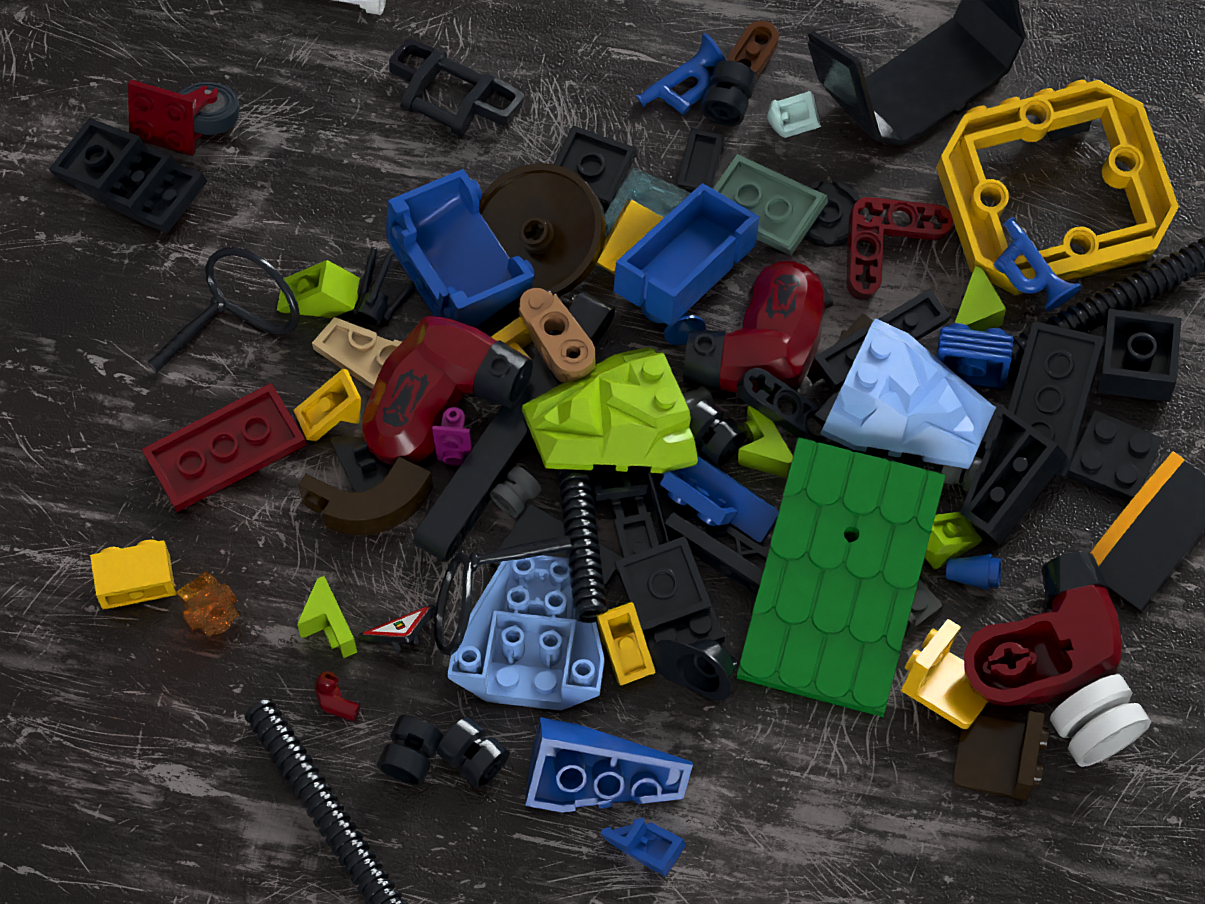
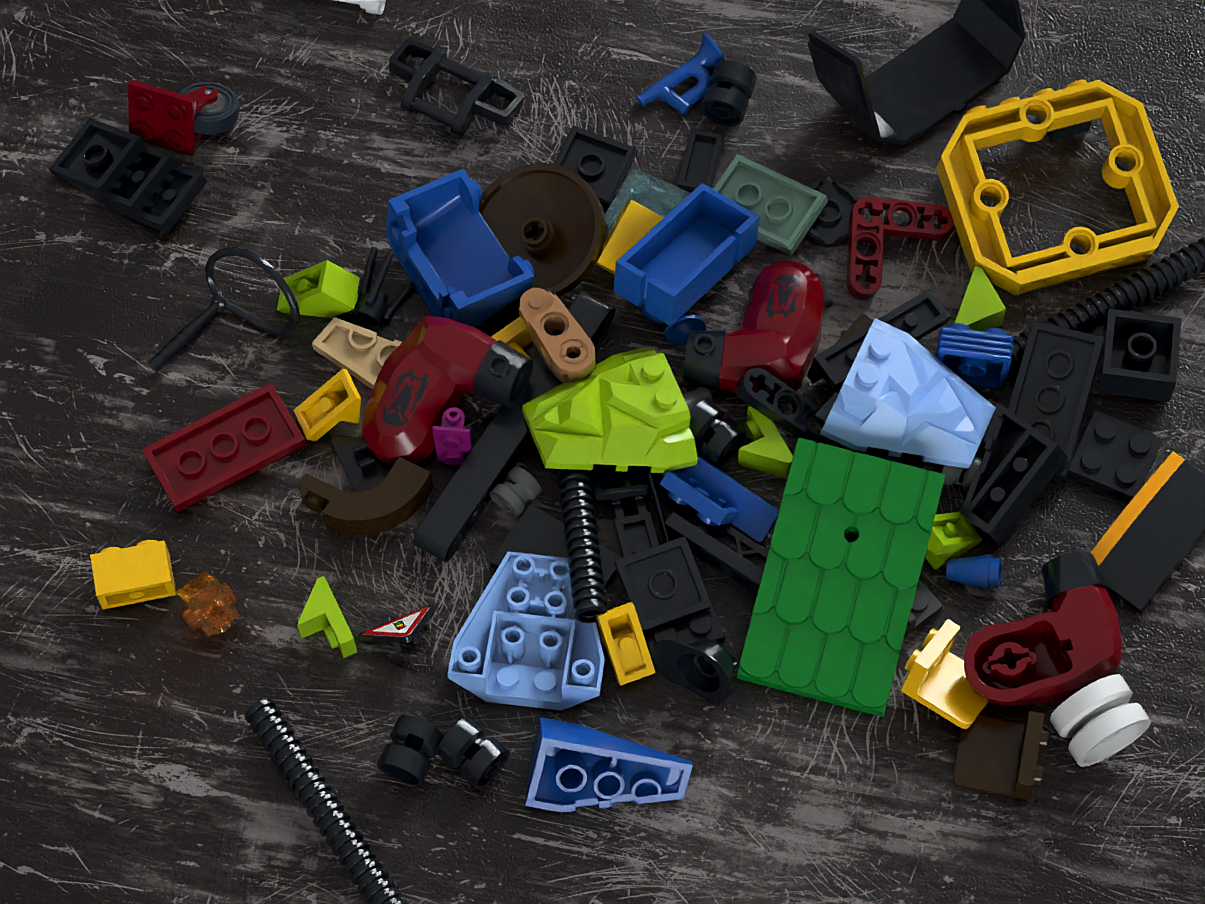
(331, 699): dark red arm -> none
(470, 564): black piece -> none
(647, 844): blue slope -> none
(751, 53): reddish brown plate -> none
(794, 115): light aqua plate -> none
(1057, 290): blue piece -> none

